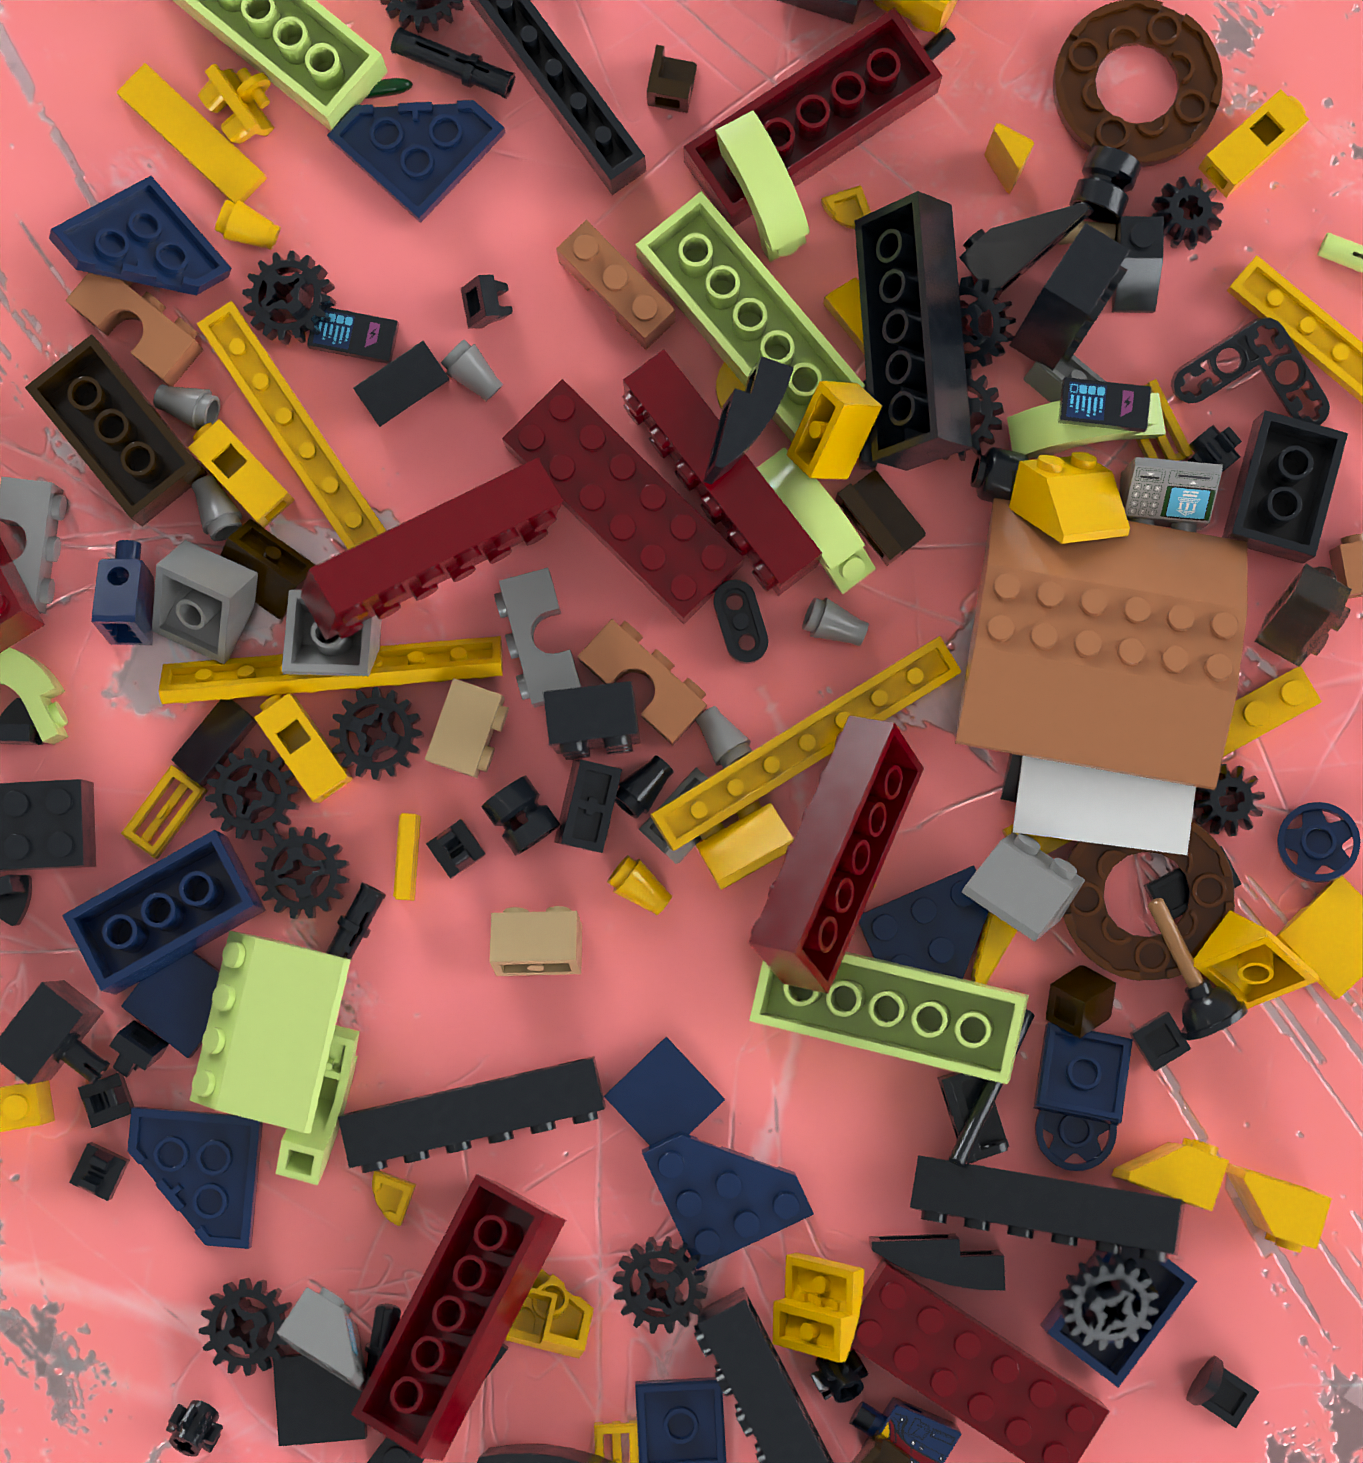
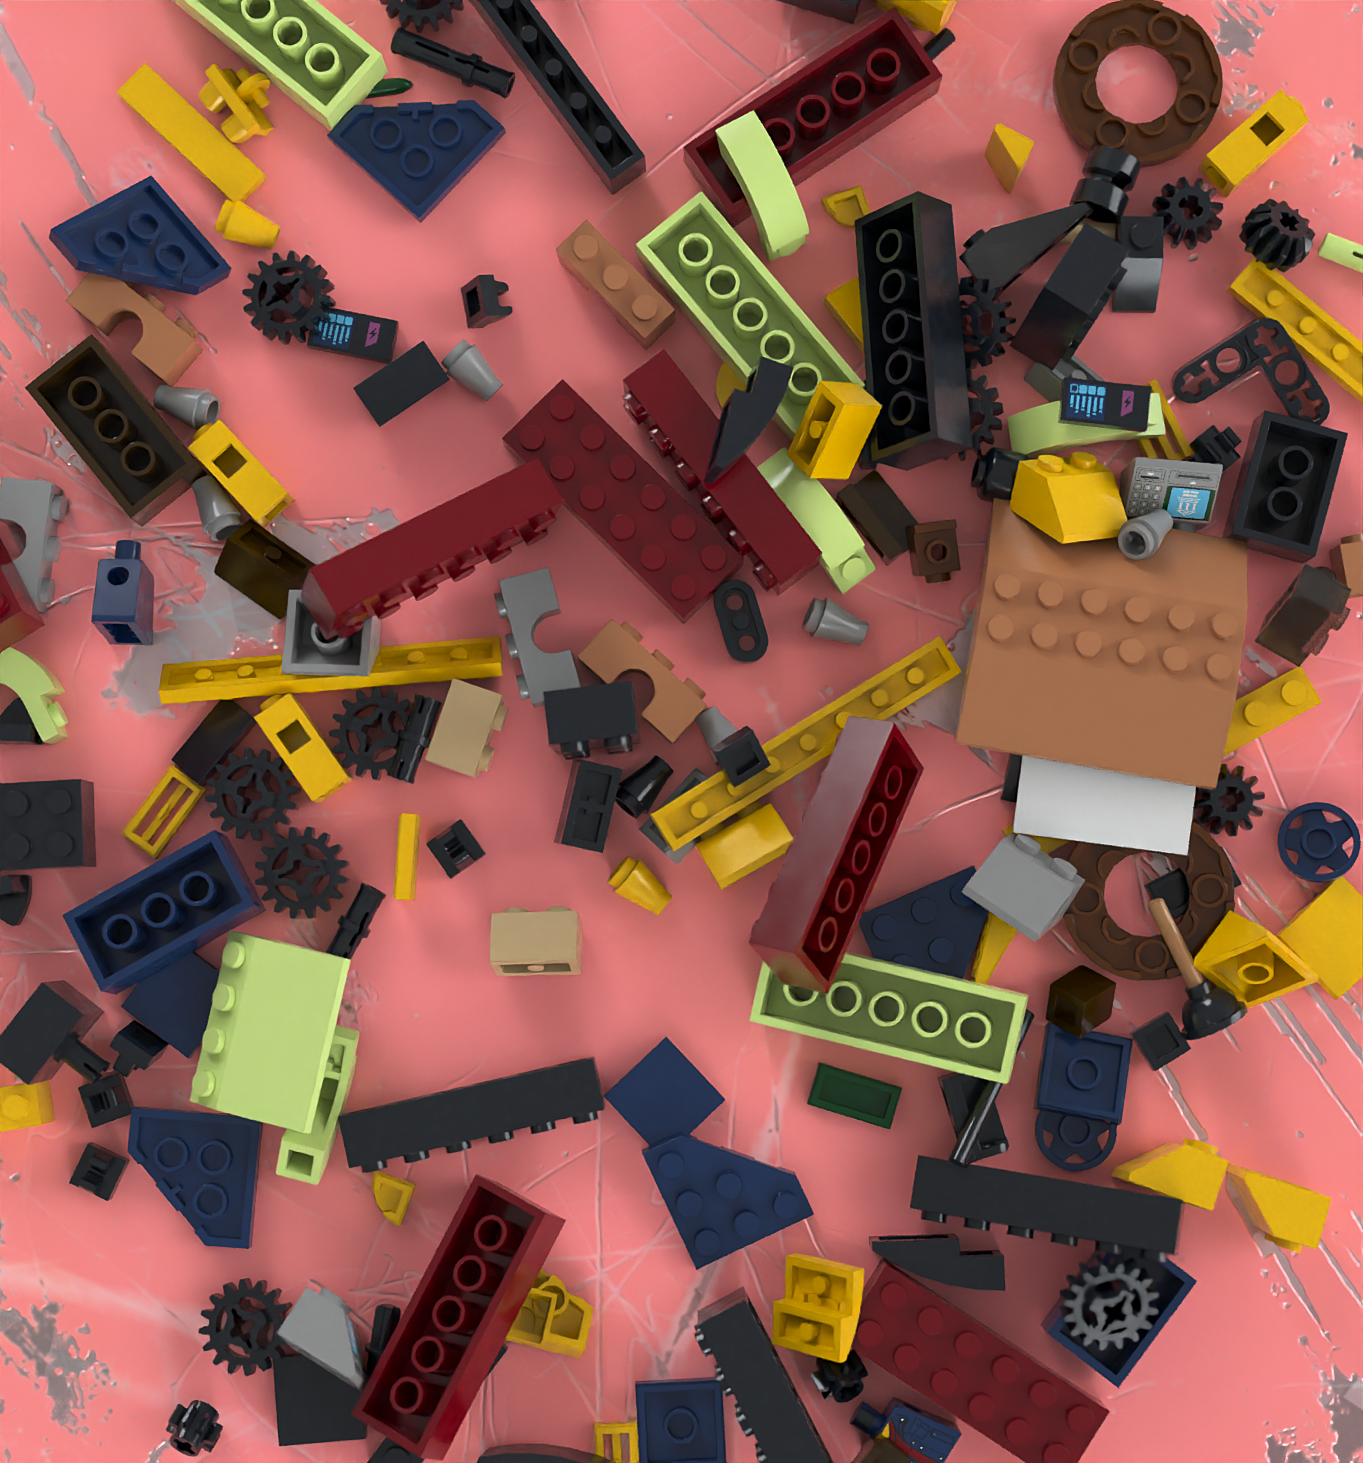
(202, 600): light grey slope -> none
(290, 426): yellow plate -> none
(414, 738): none -> black pin
(511, 803): black wheel -> none
(668, 1300): black gear -> none
(670, 82): dark brown panel -> none
(740, 756): none -> black tile
(854, 1095): none -> dark green tile
(920, 541): none -> reddish brown brick
(1143, 535): none -> light grey cone
(1221, 1392): black tile -> none
(1277, 235): none -> black gear

